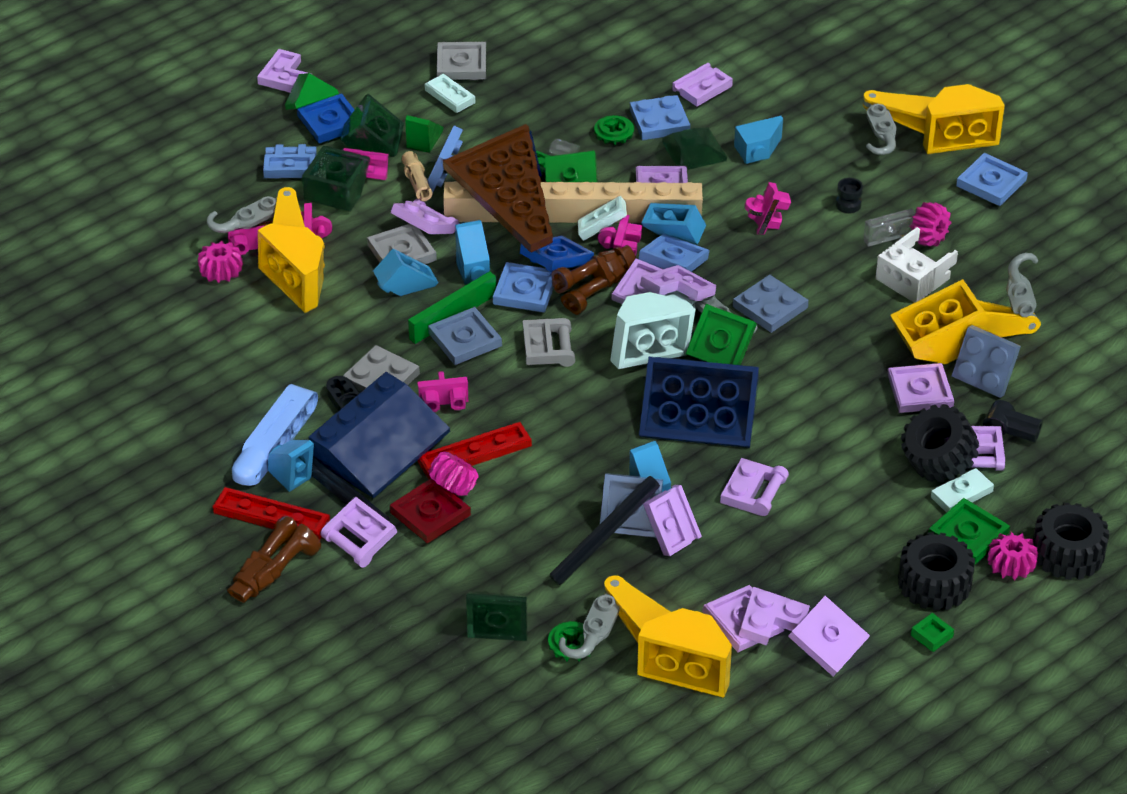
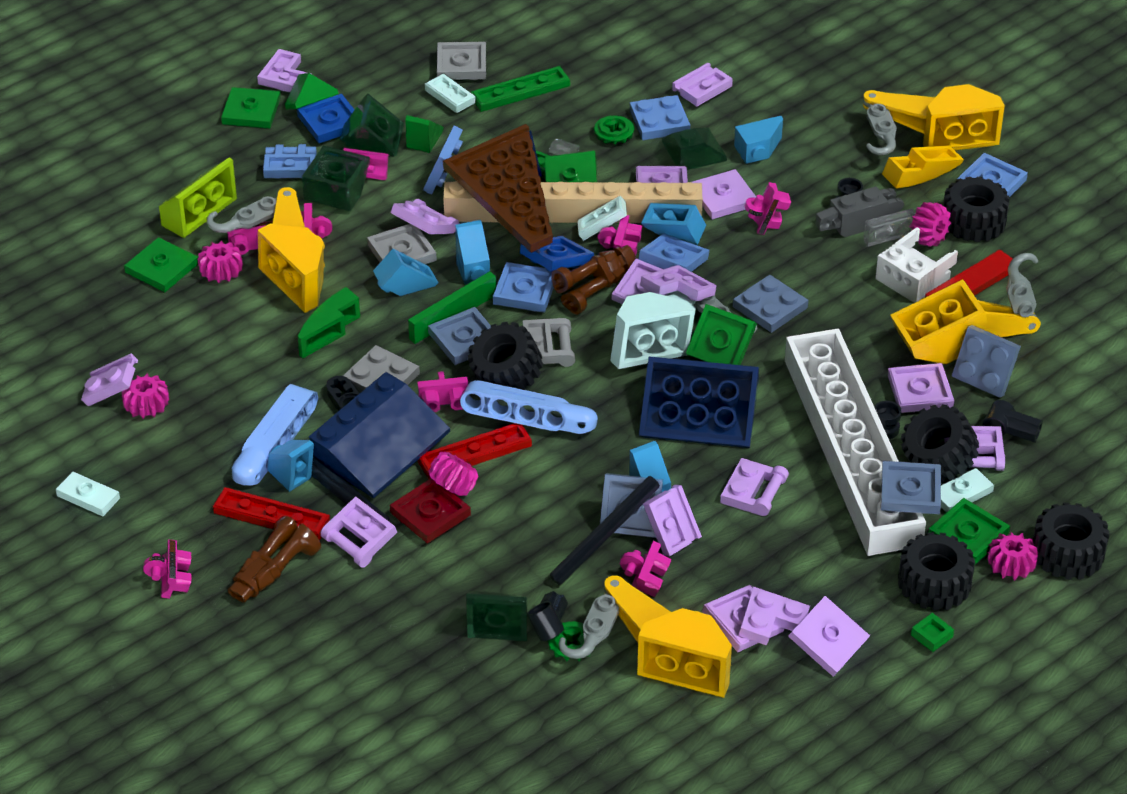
(87, 493): none -> light aqua plate
(109, 380): none -> lavender plate
(145, 396): none -> dark pink gear
(161, 264): none -> green plate
(167, 567): none -> dark pink hips
(204, 195): none -> lime slope
(250, 107): none -> green plate
(328, 322): none -> green slope
(415, 171): tan pin -> none
(503, 342): none -> black tyre
(516, 413): none -> light blue piece
(520, 88): none -> green tile
(548, 615): none -> black piece
(641, 566): none -> dark pink hips
(724, 194): none -> lavender plate
(849, 436): none -> white brick
(852, 210): none -> dark grey hinge
(889, 415): none -> black wheel
(911, 487): none -> sand blue plate
(921, 165): none -> yellow slope
(976, 208): none -> black tyre
(981, 274): none -> red tile

